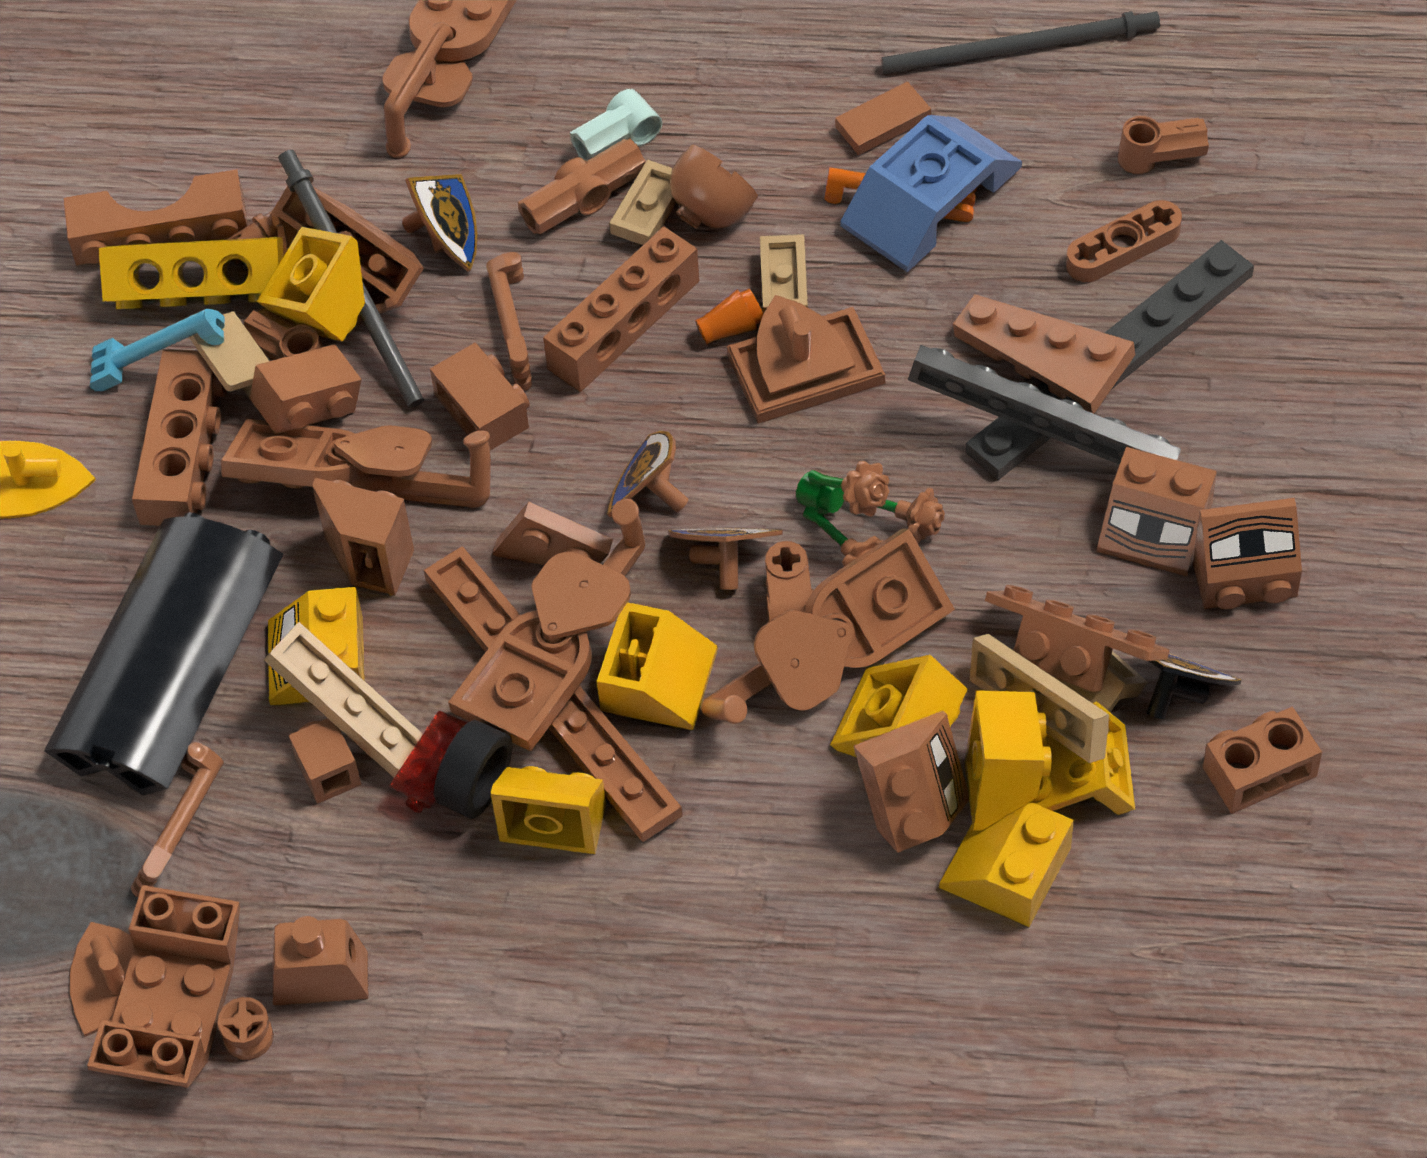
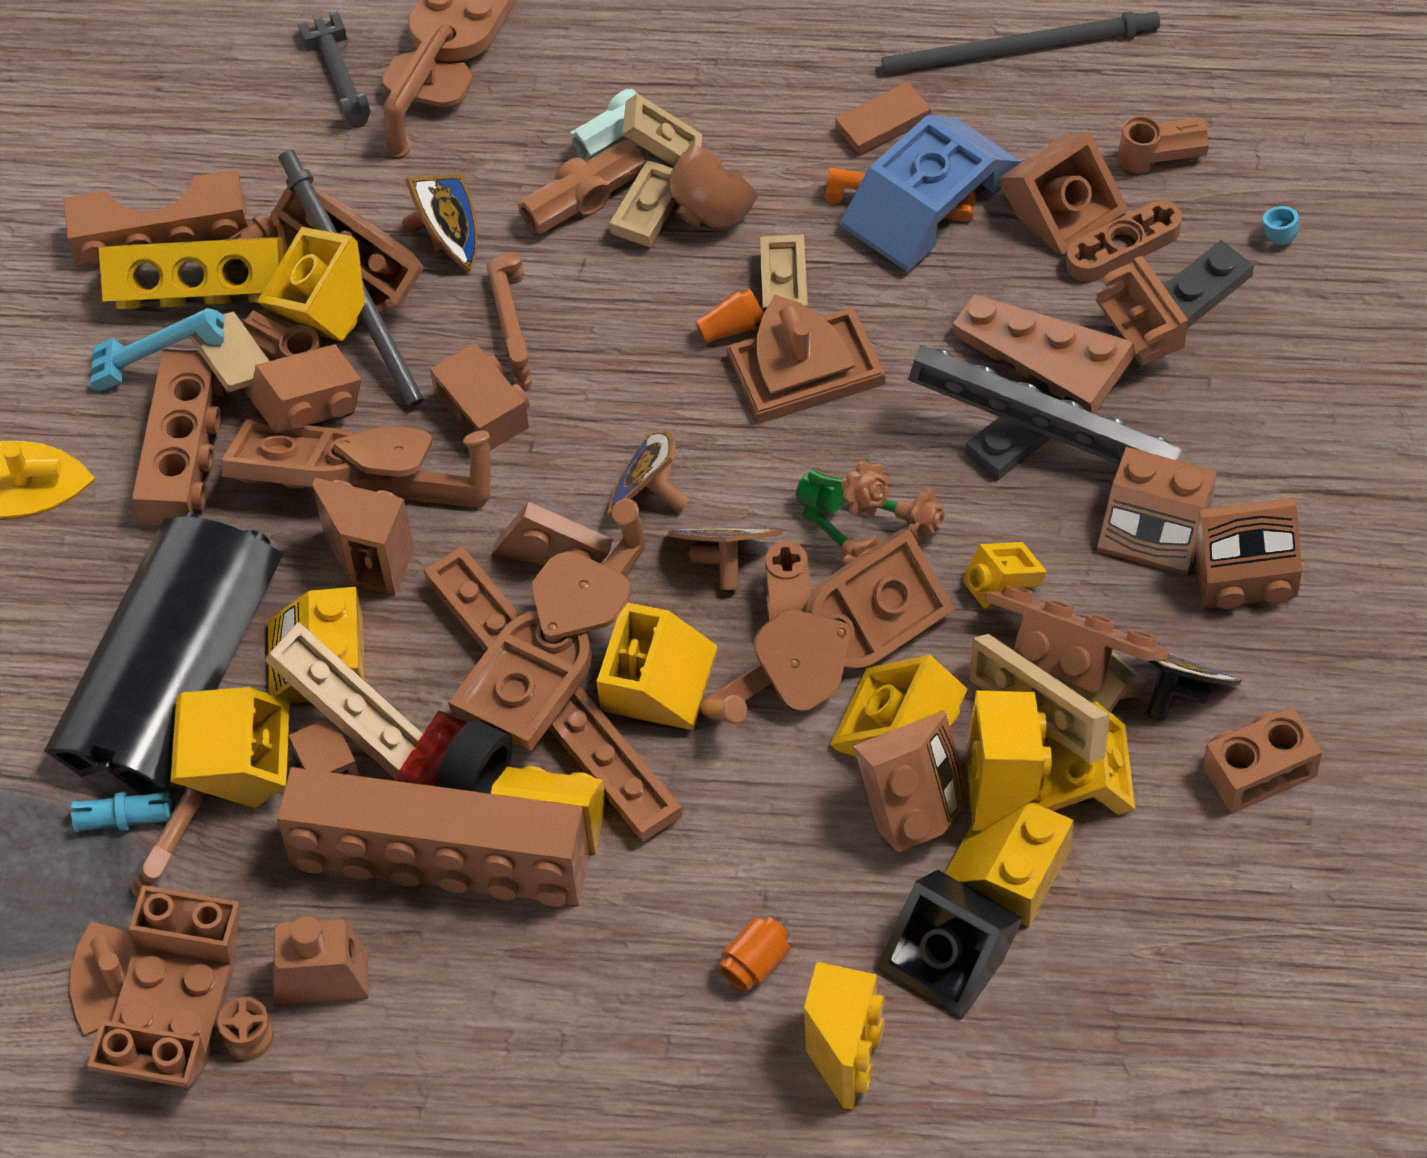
(121, 811): none -> medium azure pin
(231, 744): none -> yellow slope
(354, 105): none -> dark grey hinge
(434, 836): none -> nougat brick
(621, 309): nougat brick -> none
(657, 130): none -> tan plate
(754, 953): none -> orange brick
(843, 1027): none -> yellow slope
(948, 941): none -> black slope
(999, 566): none -> yellow bracket
(1064, 191): none -> nougat slope
(1143, 311): none -> nougat hinge
(1281, 224): none -> medium azure hinge

